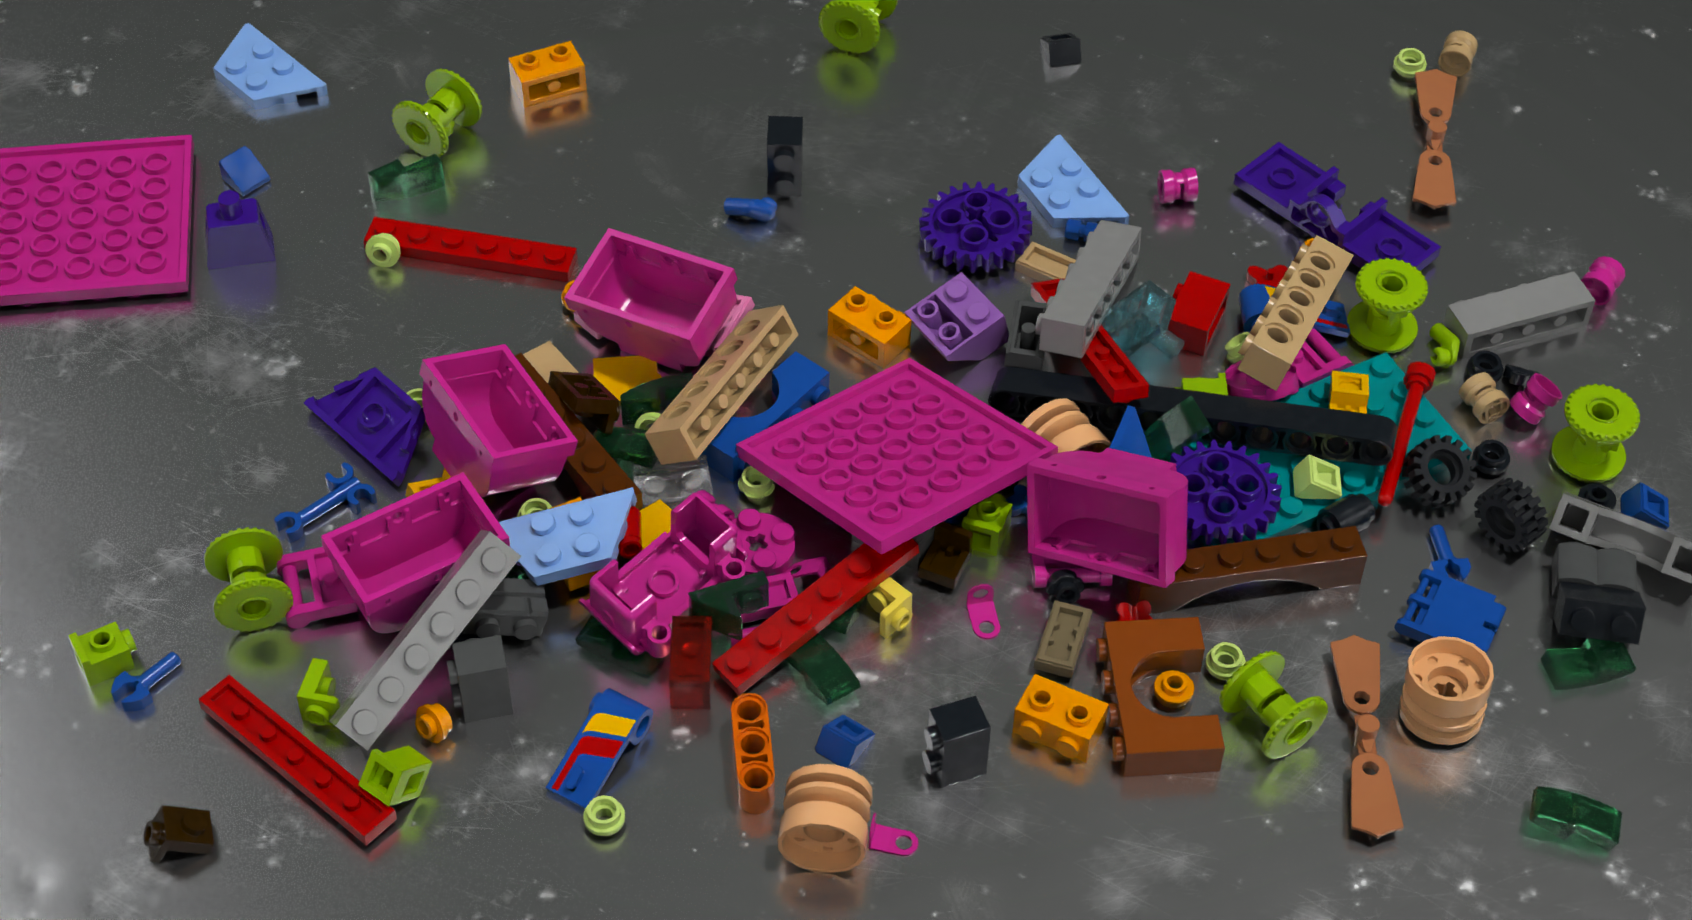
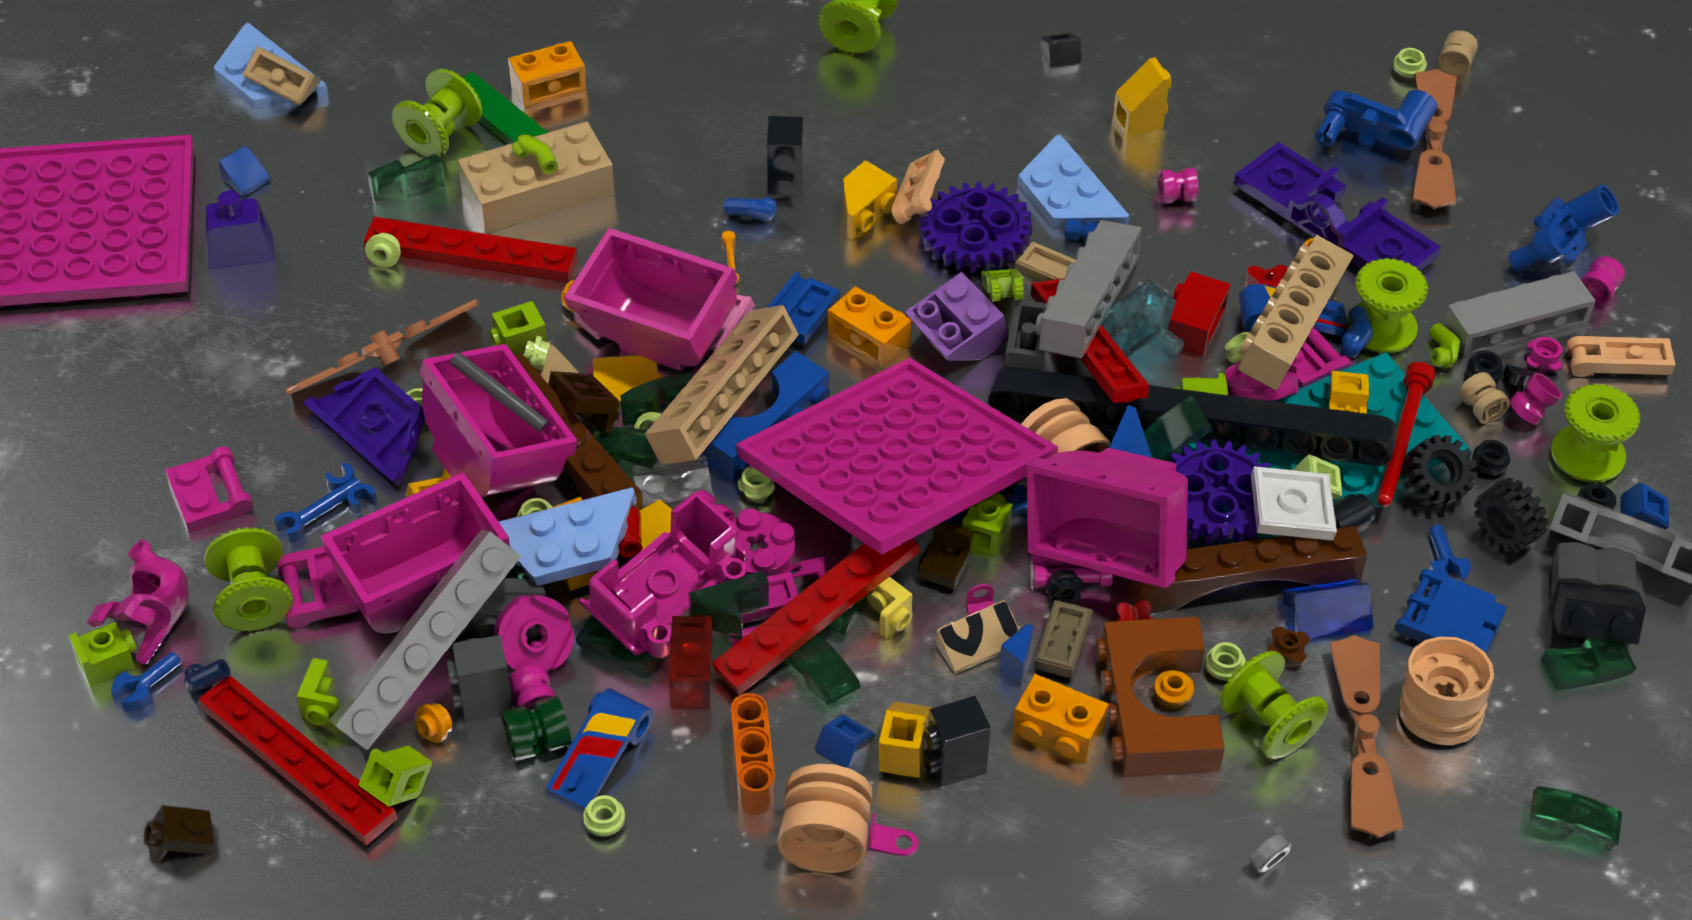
(155, 600): none -> dark pink piece
(197, 495): none -> dark pink plate
(202, 677): none -> dark blue arm
(280, 76): none -> tan slope
(382, 346): none -> nougat piece
(499, 392): none -> dark grey bar
(502, 115): none -> green tile
(515, 190): none -> tan brick
(517, 326): none -> lime brick
(530, 685): none -> dark pink wheel
(536, 728): none -> dark green wheel
(537, 352): none -> yellowish green plate
(541, 151): none -> lime arm
(554, 626): none -> dark pink plate
(728, 239): none -> light orange hinge
(806, 304): none -> blue plate
(866, 197): none -> yellow slope
(903, 739): none -> yellow slope
(917, 187): none -> light nougat plate
(976, 636): none -> slope
(1003, 284): none -> lime hinge
(1016, 654): none -> blue slope
(1142, 100): none -> yellow slope
(1270, 853): none -> light grey tile
(1292, 654): none -> reddish brown plate
(1293, 503): none -> white plate
(1331, 608): none -> clear blue panel
(1358, 334): none -> blue arm
(1376, 121): none -> blue piece
(1544, 354): none -> dark pink plate
(1564, 228): none -> blue piece
(1620, 355): none -> light nougat plate

